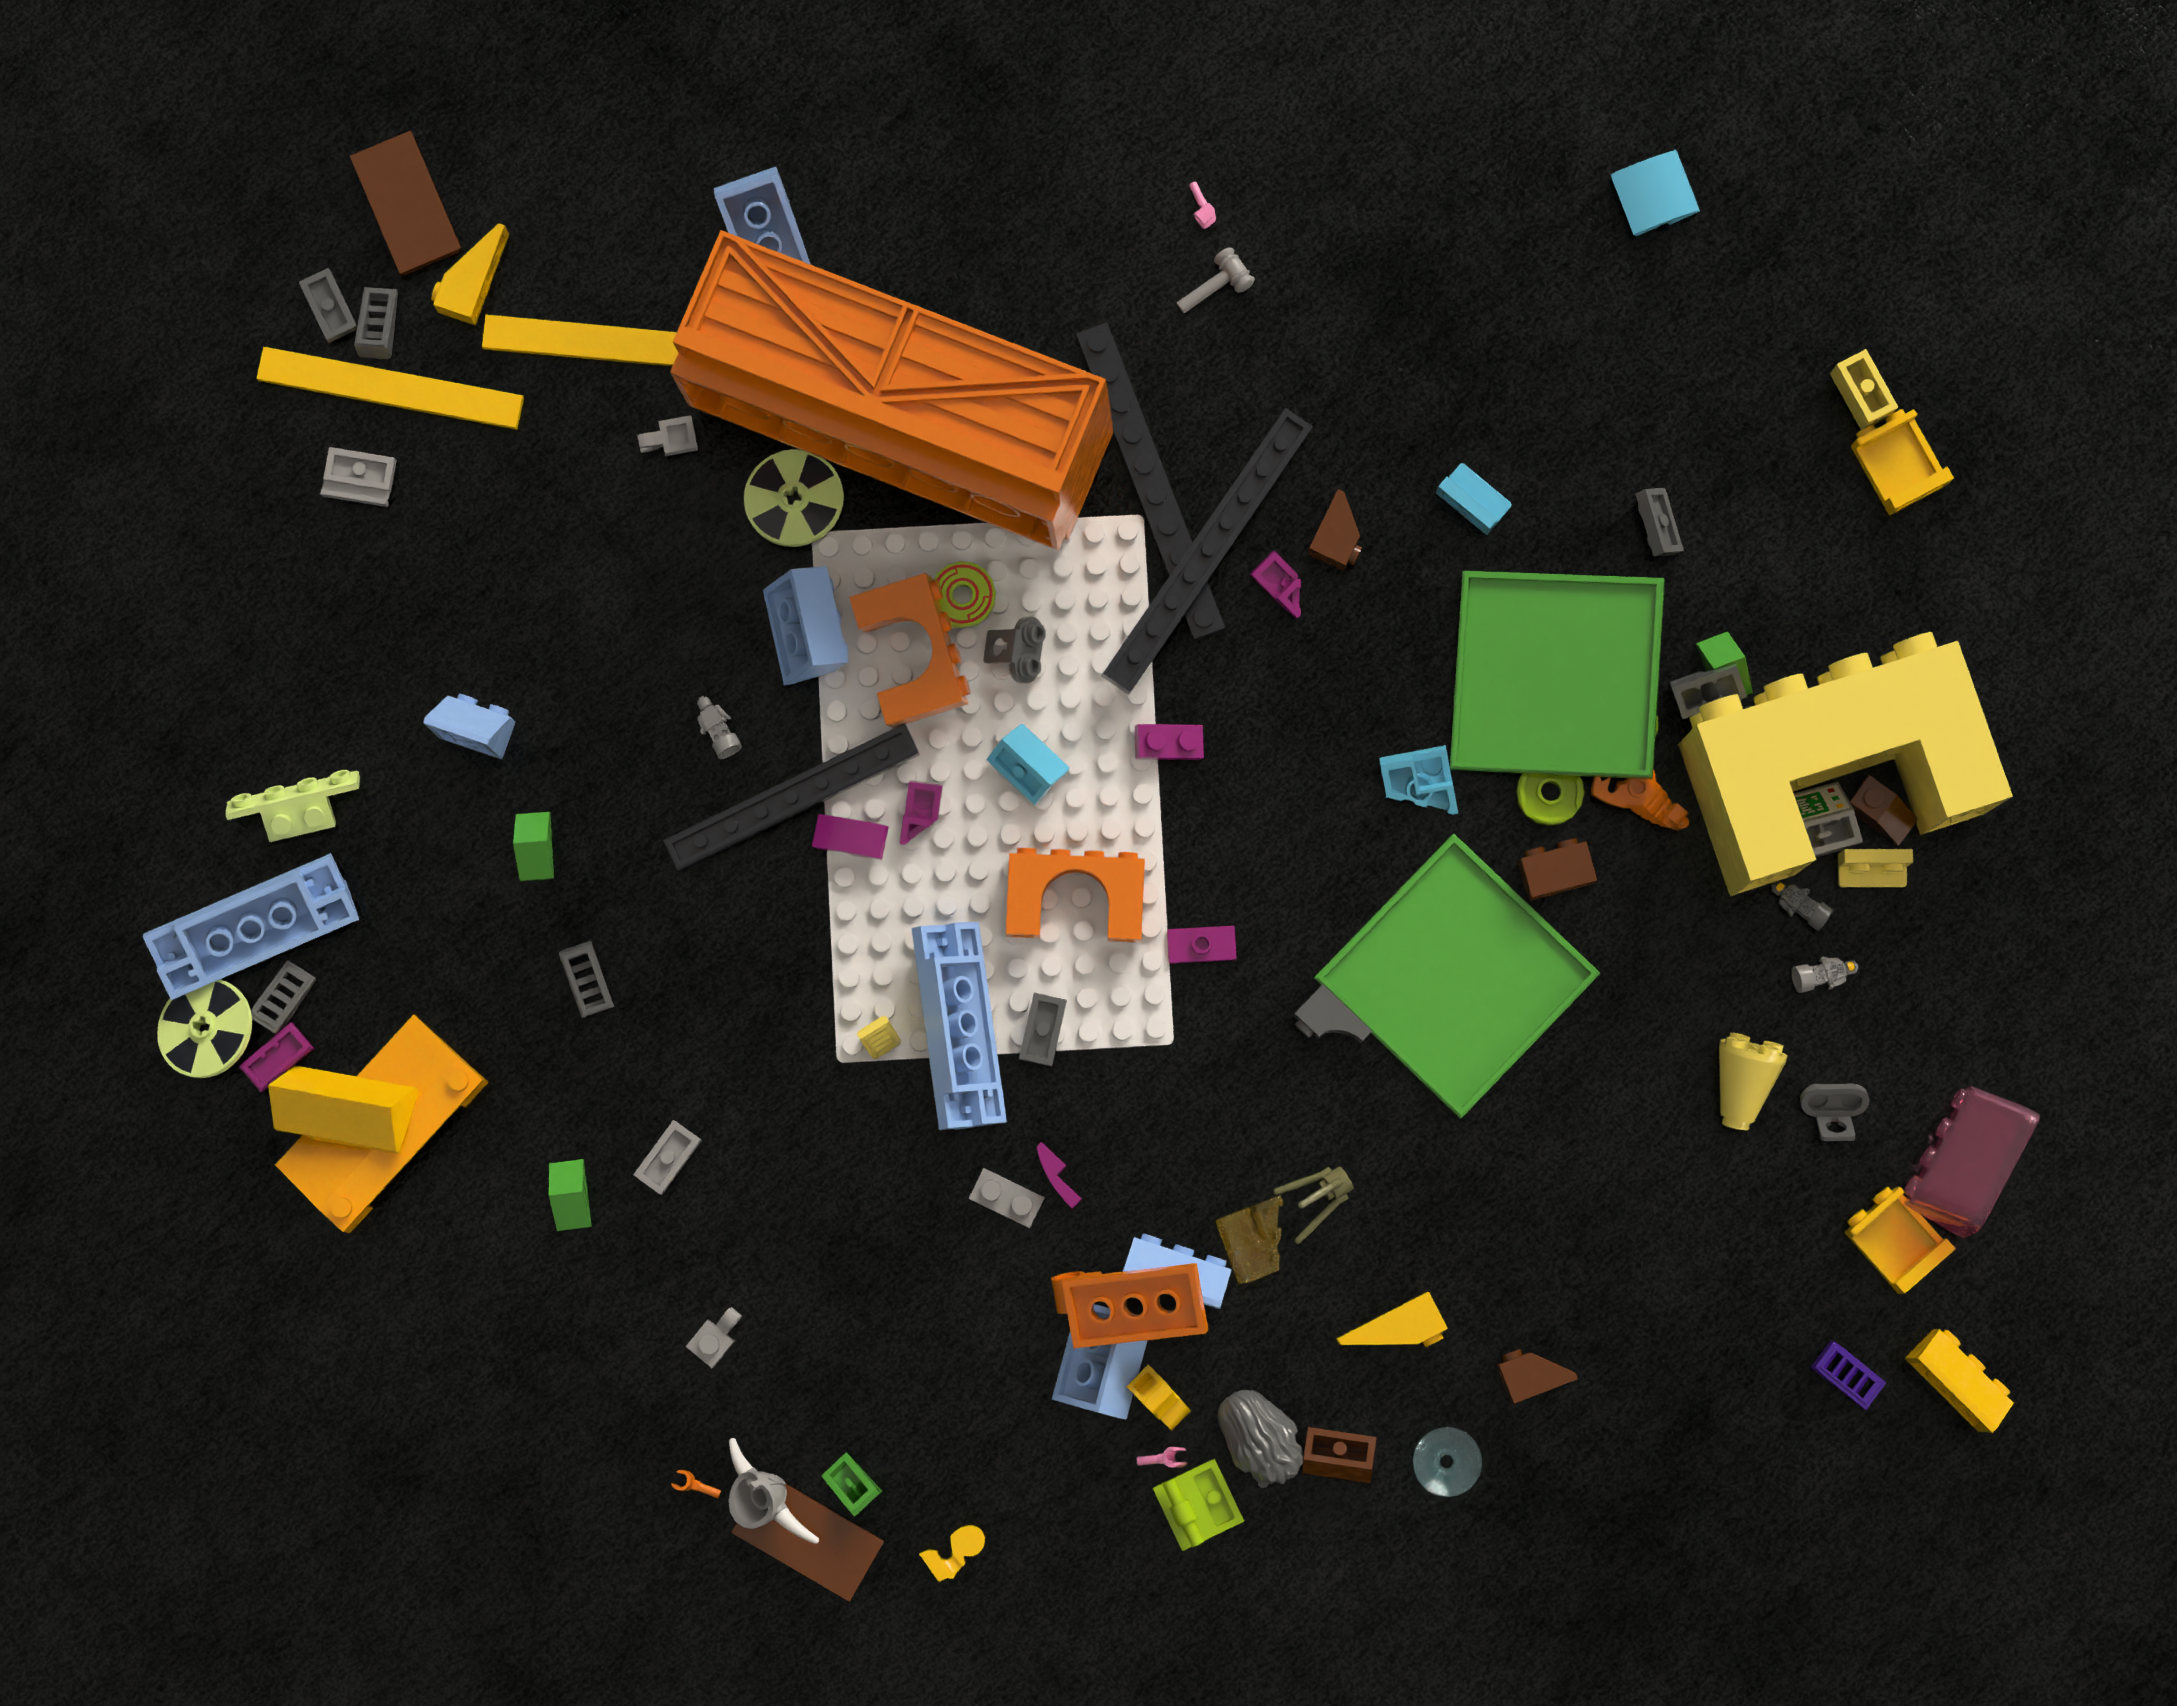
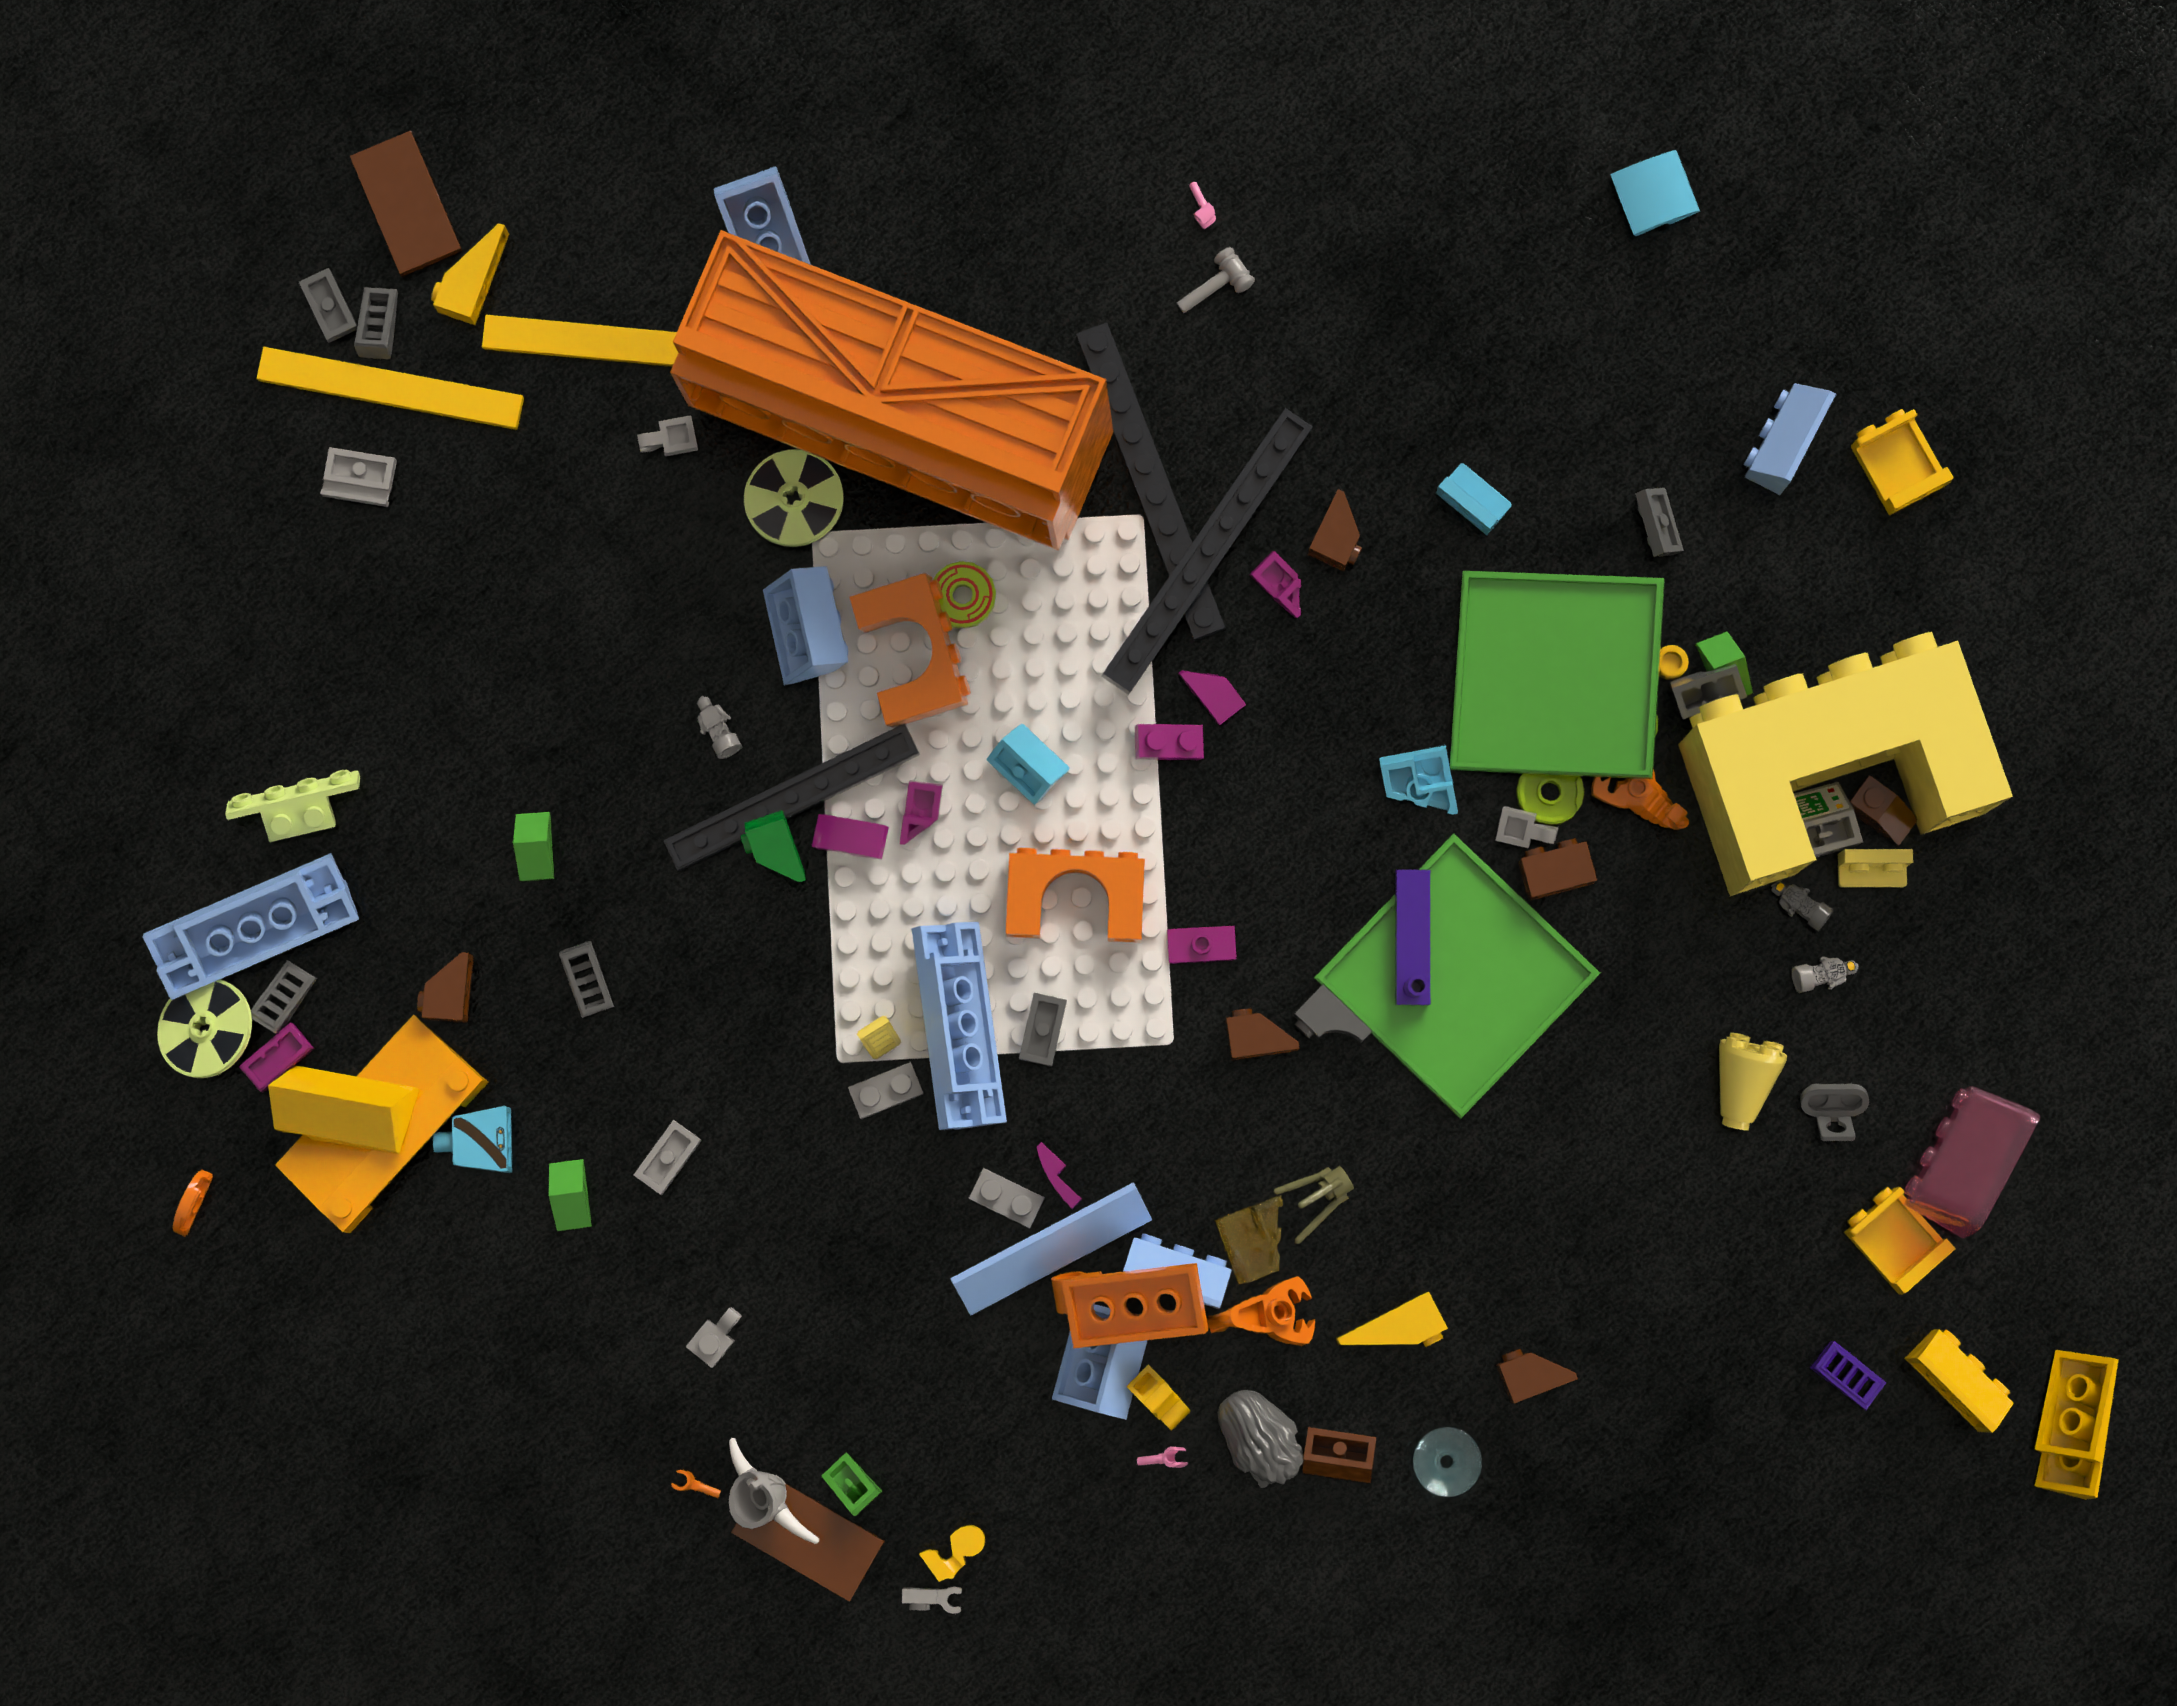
(191, 1202): none -> orange tile
(448, 992): none -> reddish brown slope
(471, 725): light blue slope -> none
(479, 1140): none -> medium azure torso
(773, 845): none -> green slope
(885, 1090): none -> light grey plate
(922, 1598): none -> light grey plate
(1022, 650): dark grey bracket -> none
(1051, 1249): none -> light blue slope
(1198, 1504): lime plate -> none
(1214, 693): none -> magenta slope
(1256, 1036): none -> reddish brown slope
(1270, 1314): none -> orange animal
(1412, 937): none -> dark purple piece
(1519, 827): none -> light grey plate
(1672, 662): none -> yellow tile
(1787, 436): none -> light blue slope
(1863, 389): light yellow brick -> none
(2075, 1423): none -> yellow slope

